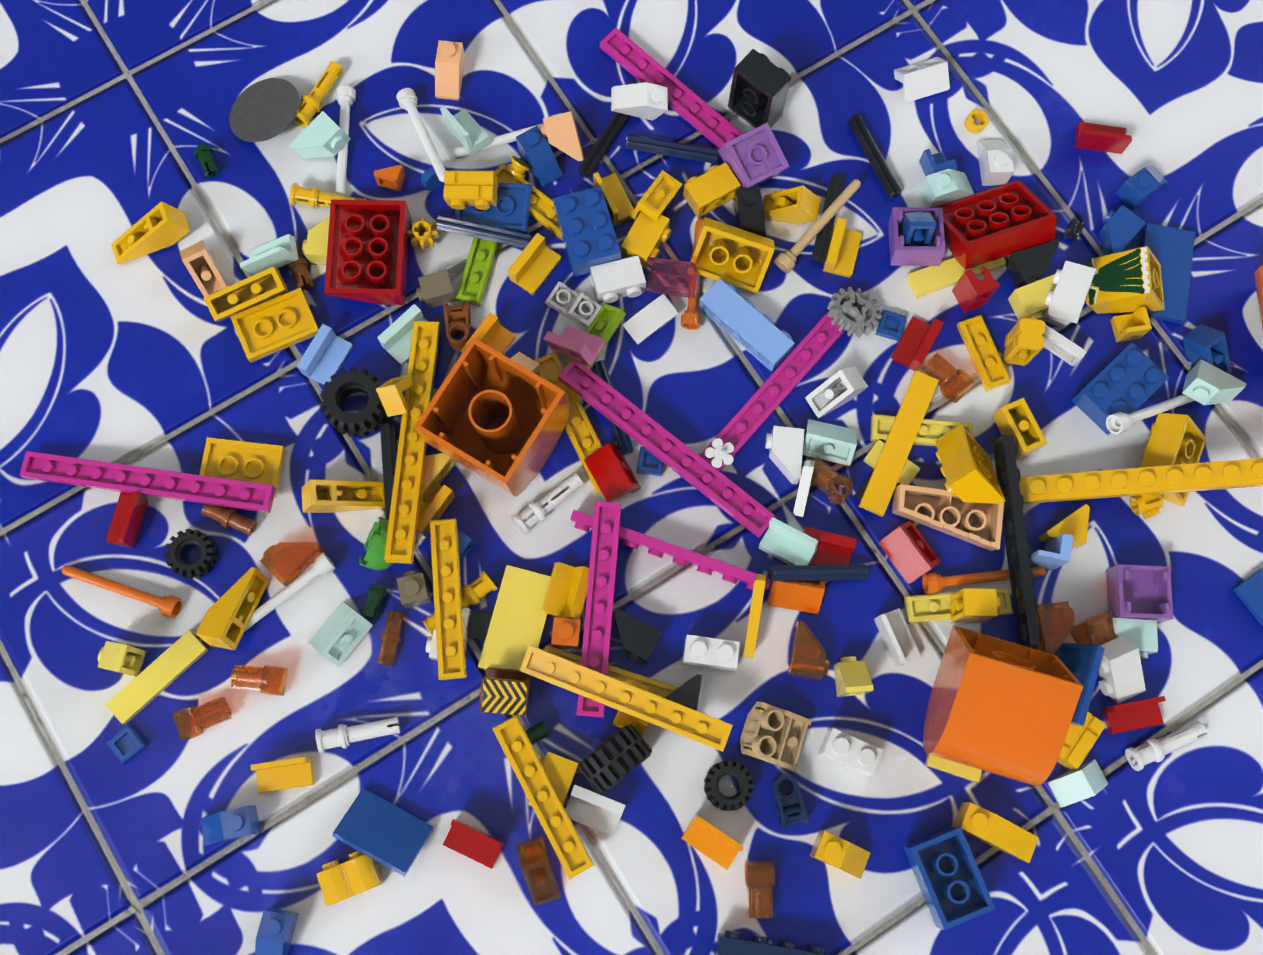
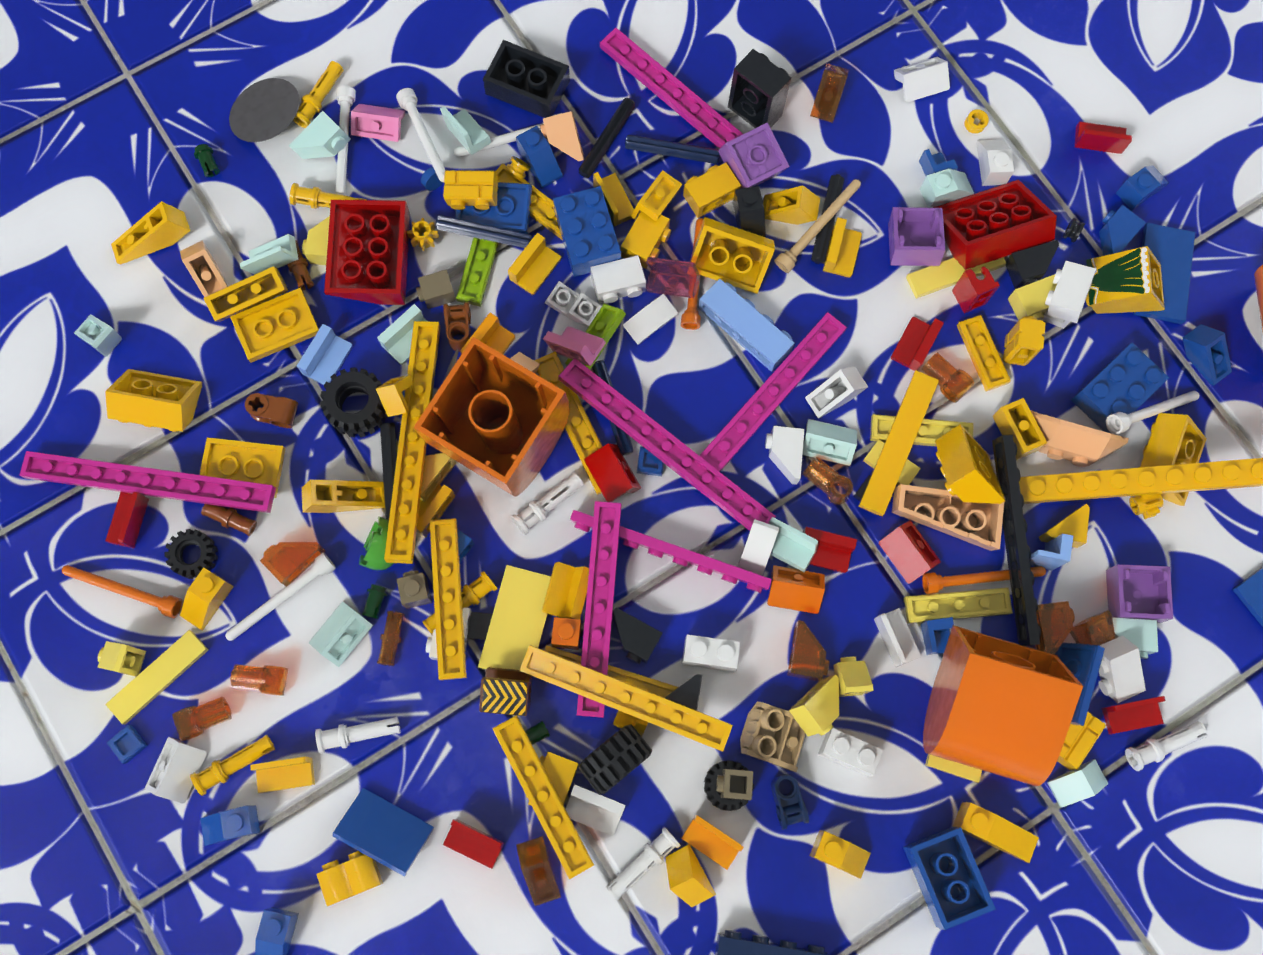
(98, 335): none -> light aqua slope
(153, 400): none -> yellow slope
(173, 770): none -> white panel
(204, 598): none -> yellow slope
(223, 769): none -> yellow pin
(231, 613): yellow slope -> none
(275, 410): none -> dark orange piece
(376, 122): none -> bright pink panel
(390, 177): orange slope -> none
(449, 70): light nougat slope -> none
(526, 79): none -> black brick
(640, 100): white slope -> none
(652, 855): none -> white pin
(687, 877): none -> yellow slope
(720, 453): white plant -> none
(735, 784): none -> dark tan brick
(754, 616): yellow tile -> none
(758, 547): none -> white slope
(759, 880): clear orange piece -> none
(804, 488): white tile -> none
(818, 572): dark blue axle -> none
(818, 707): none -> light yellow slope
(829, 92): none -> clear orange slope
(854, 312): light grey gear -> none
(874, 156): black axle -> none
(891, 325): blue tile -> none
(917, 228): blue slope -> none
(936, 634): none -> blue panel
(974, 605): yellow brick -> none
(1062, 346): white tile -> none
(1075, 441): none -> light nougat wedge
(1131, 326): yellow panel -> none
(1211, 385): light aqua slope -> none

